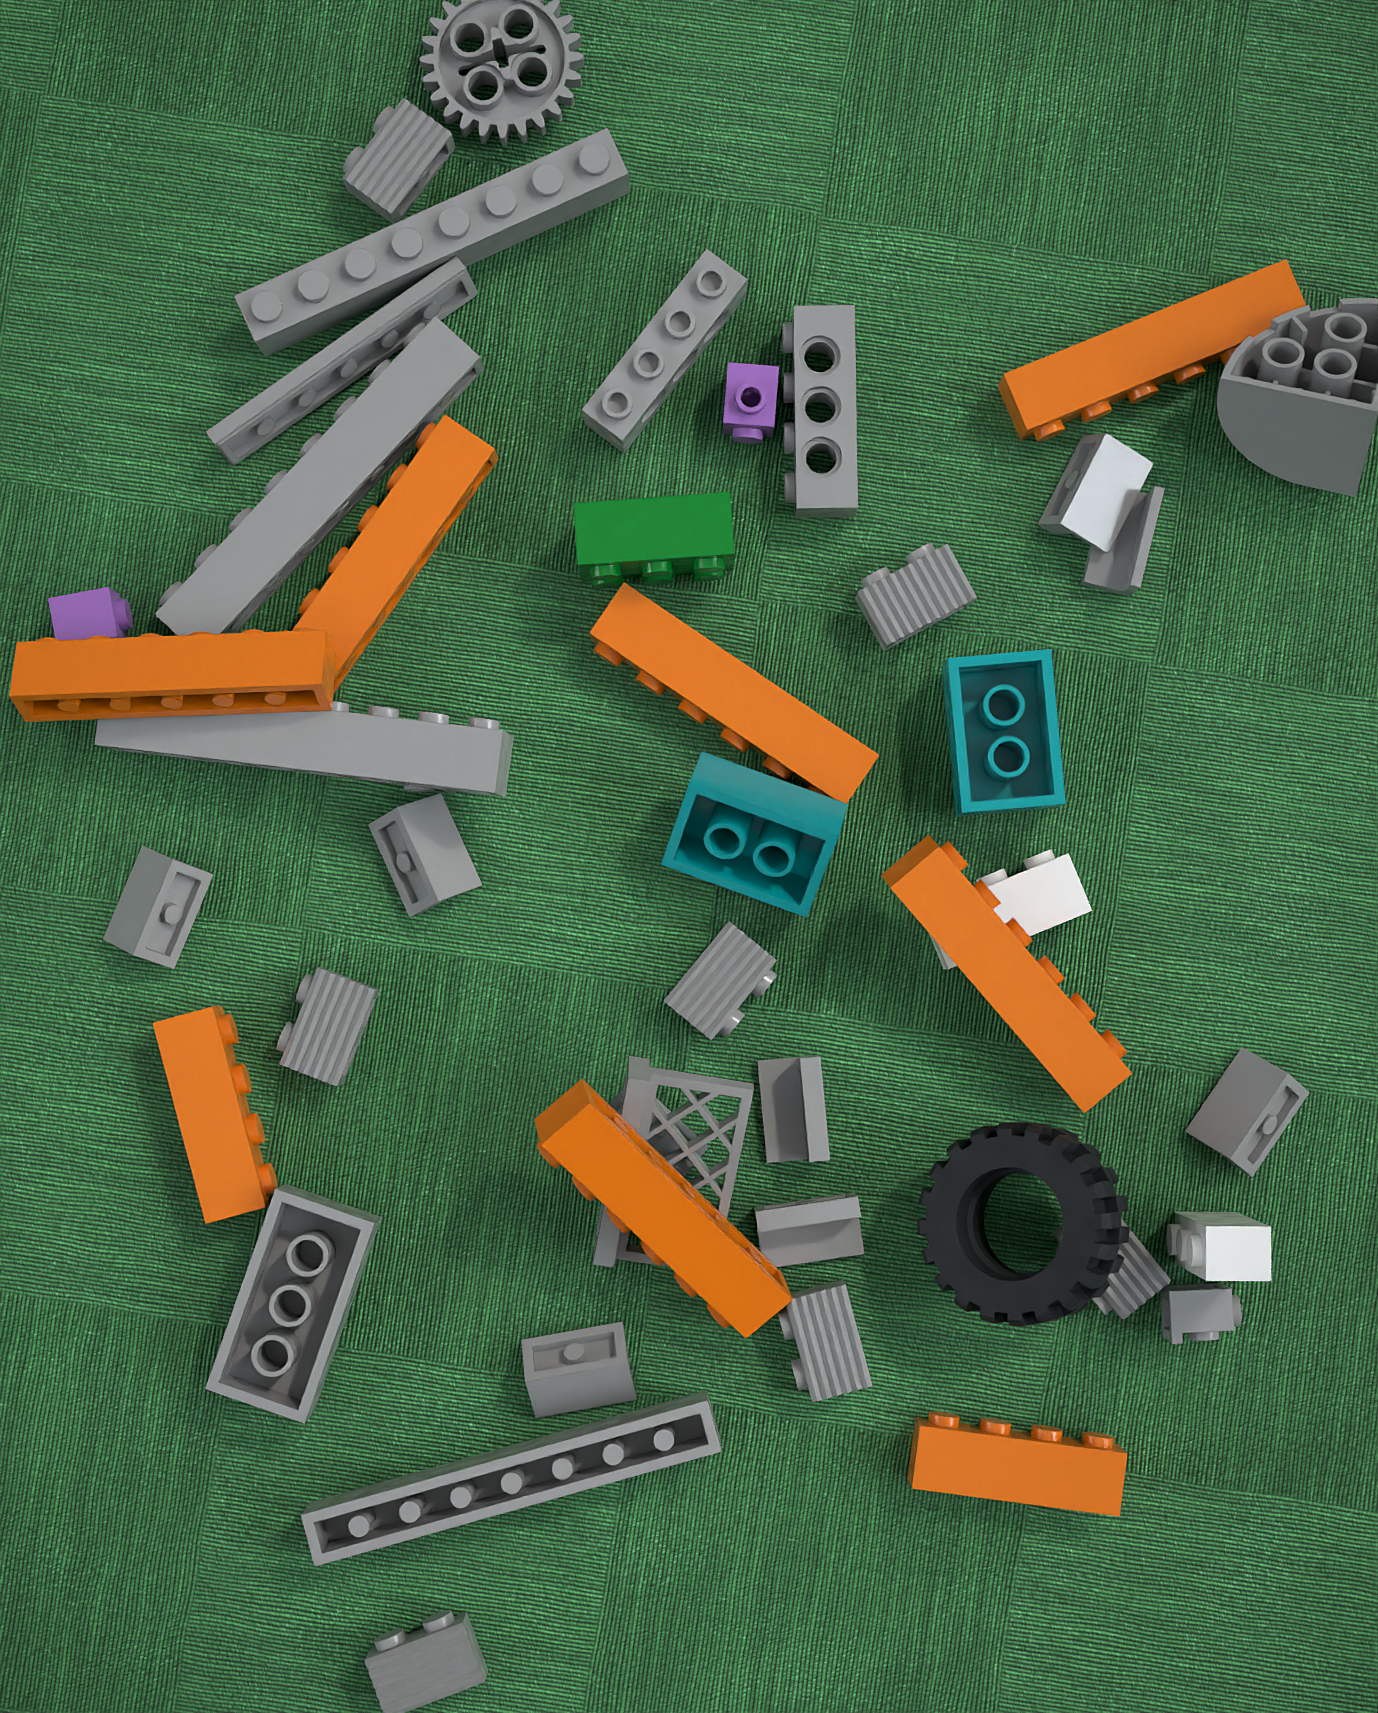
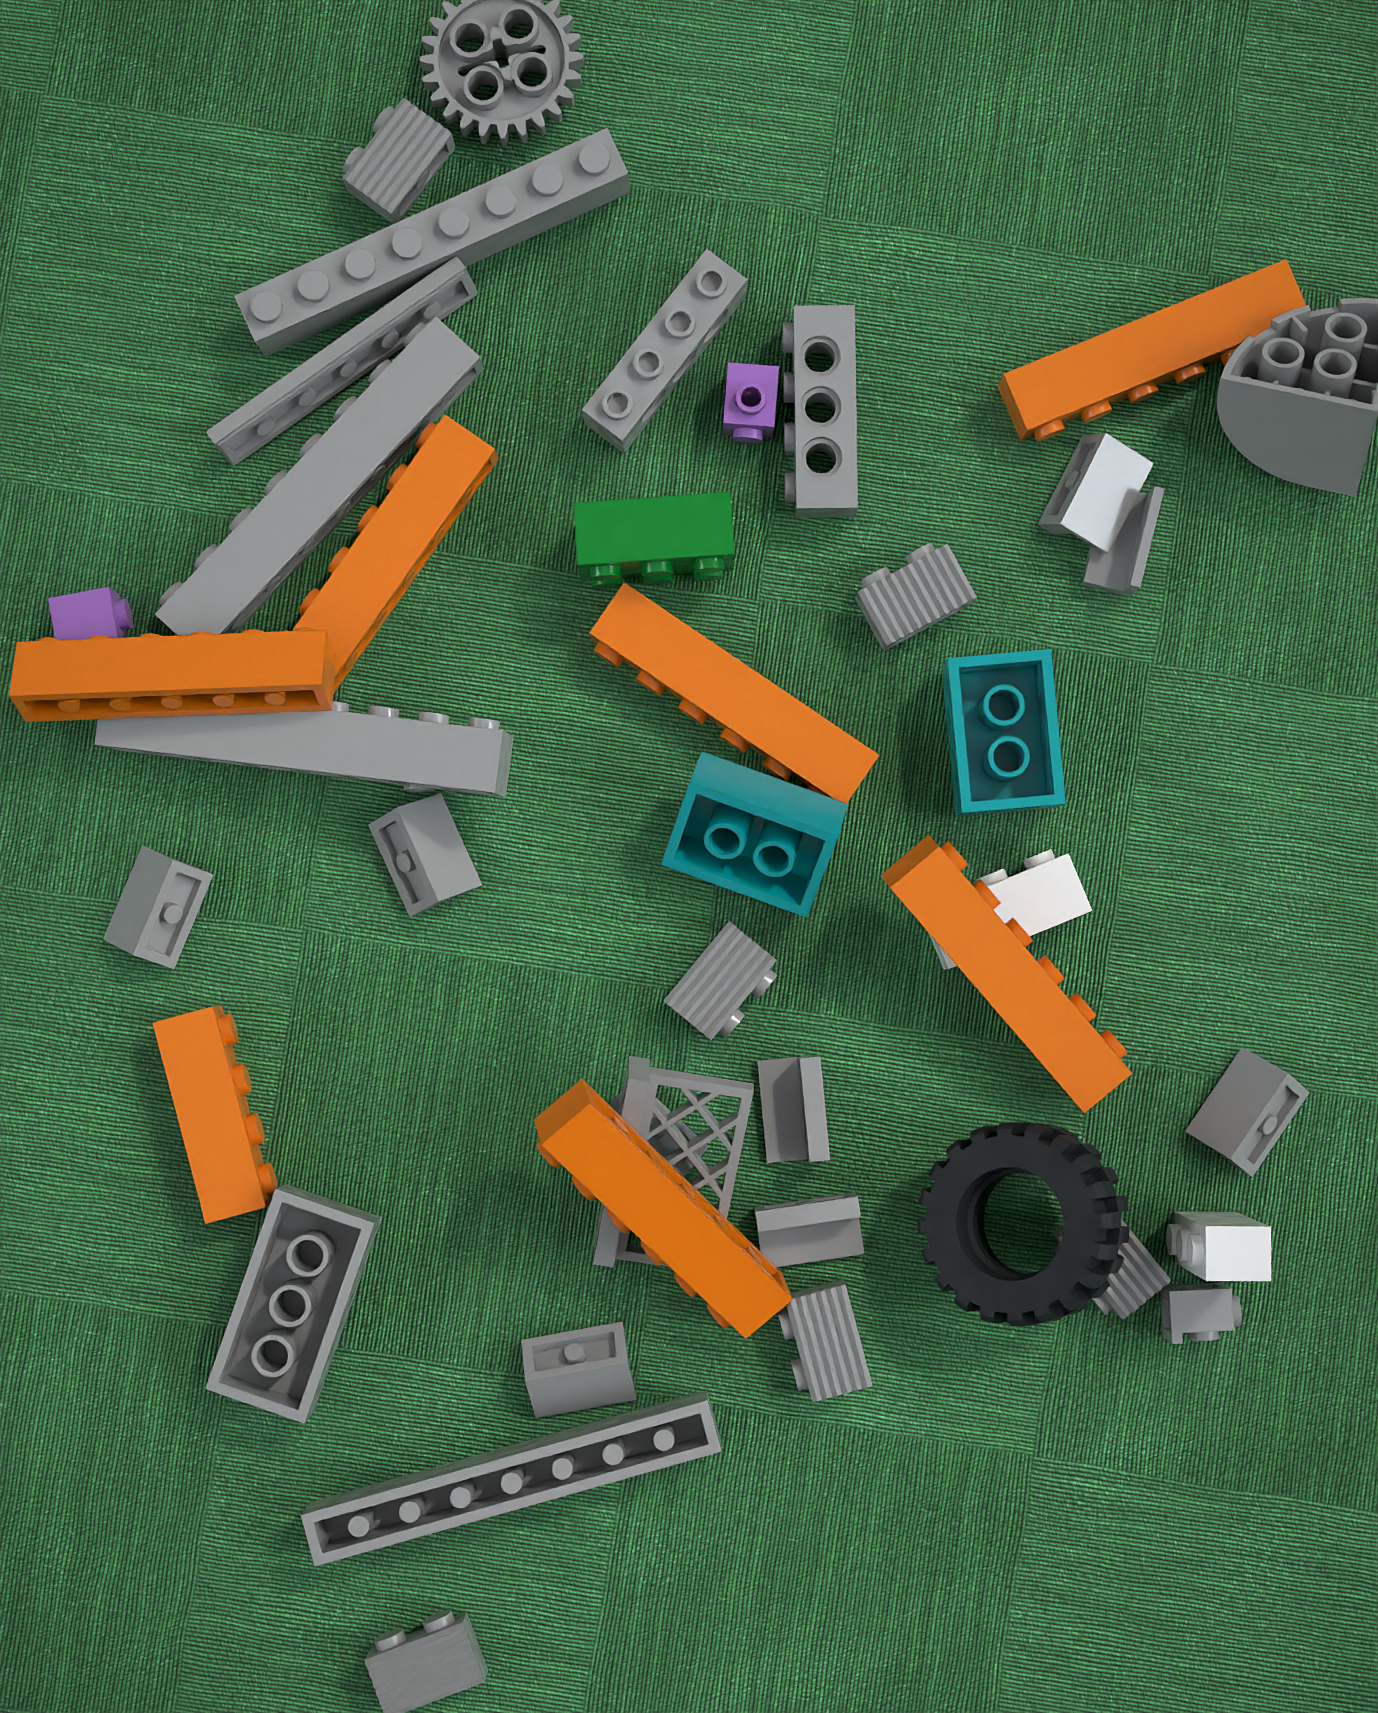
(328, 1025): light grey brick -> none
(1016, 1464): orange brick -> none

